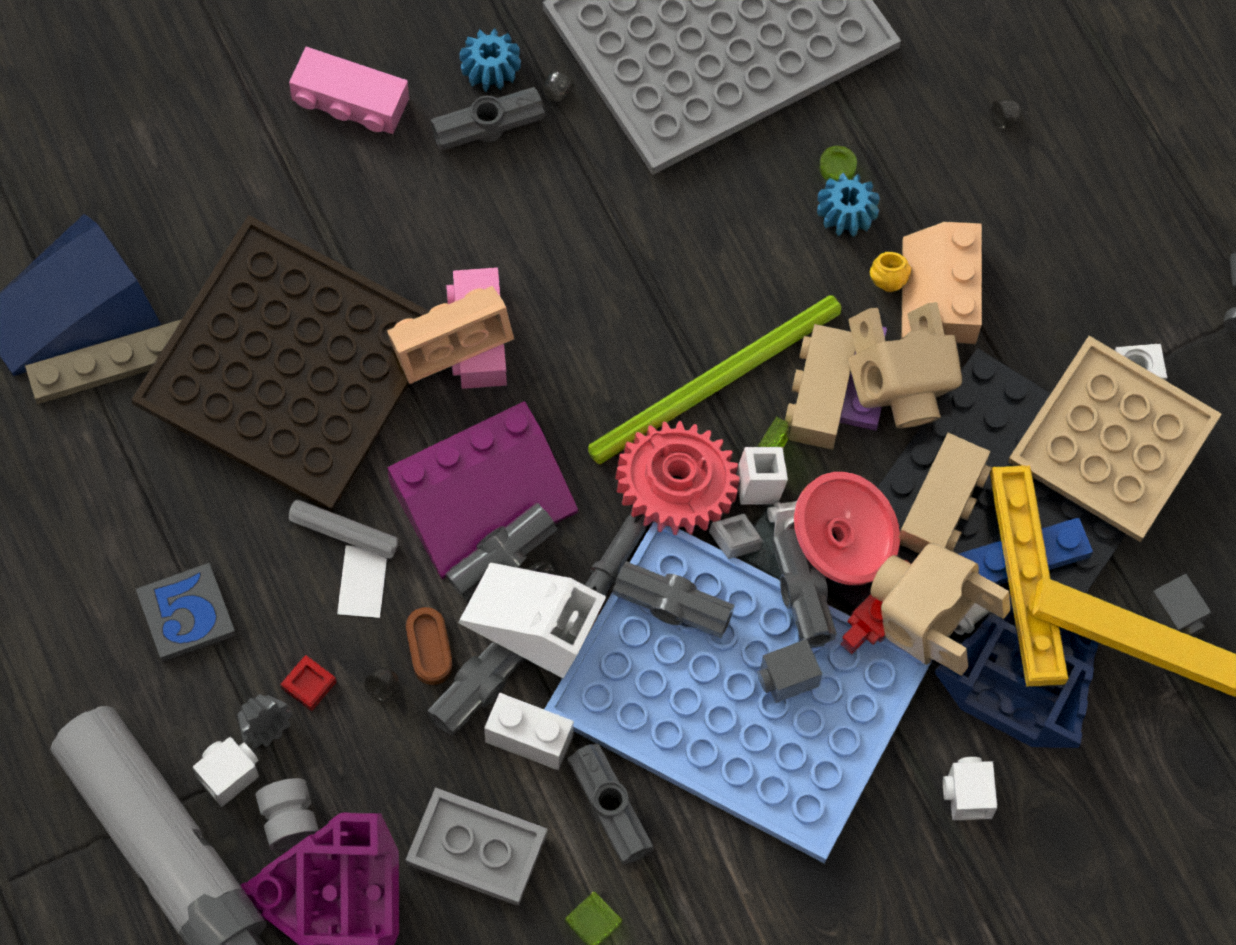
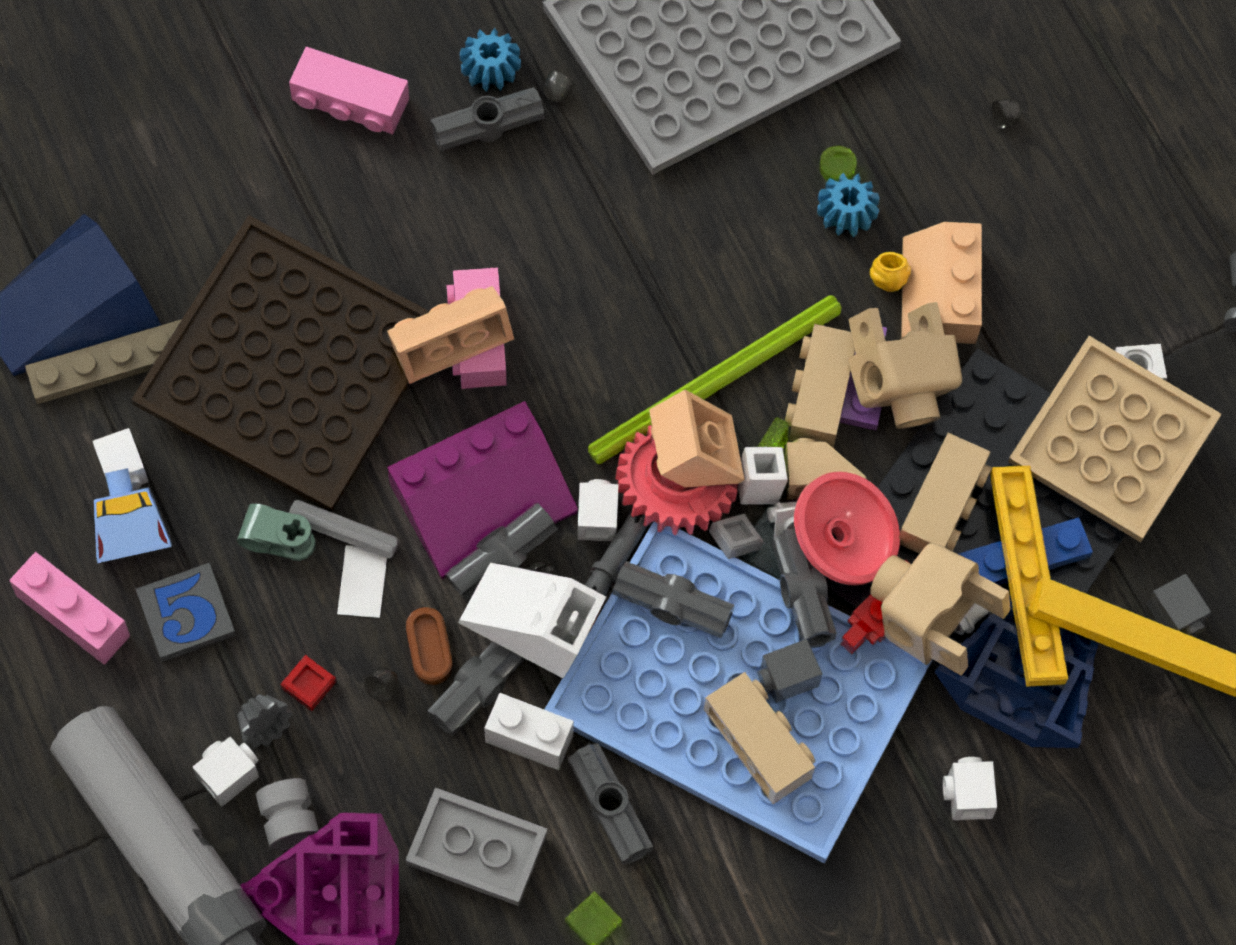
(70, 608): none -> bright pink brick
(120, 452): none -> white brick
(127, 520): none -> light blue torso
(271, 530): none -> sand green piece
(597, 510): none -> white brick
(695, 442): none -> light nougat slope
(760, 737): none -> tan brick
(809, 460): none -> tan slope

